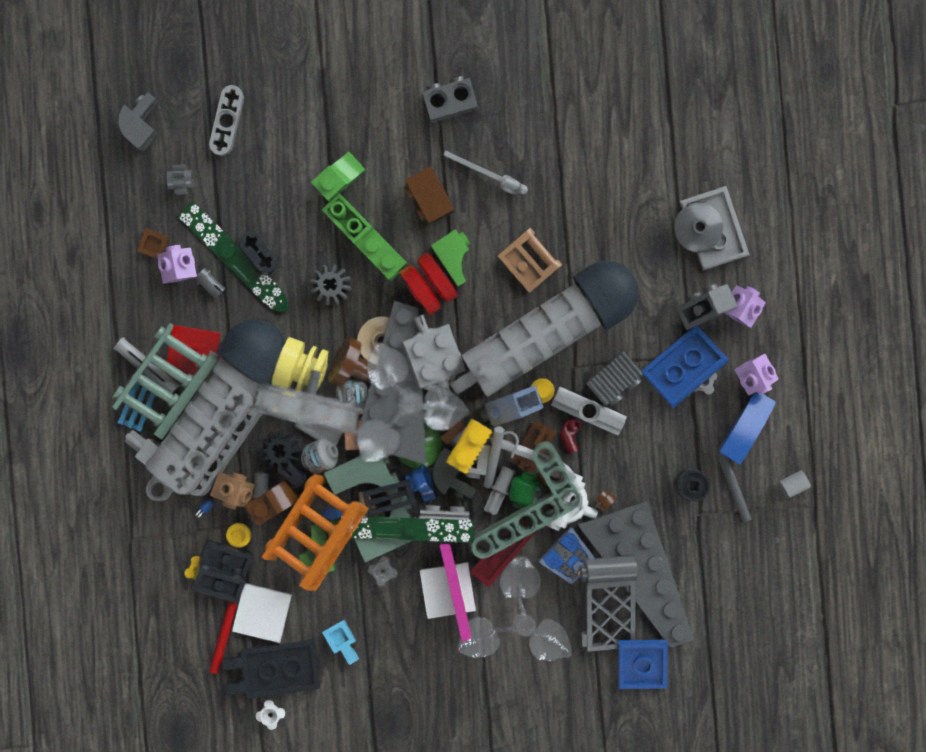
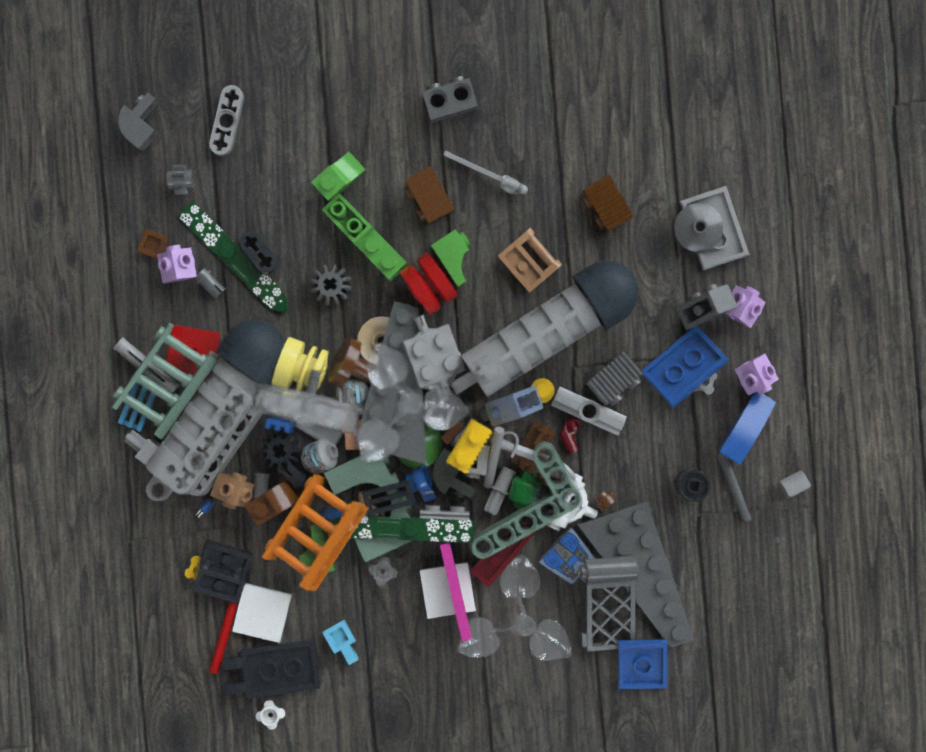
(238, 535): yellow tile -> none
(281, 424): none -> blue tile
(607, 204): none -> reddish brown brick

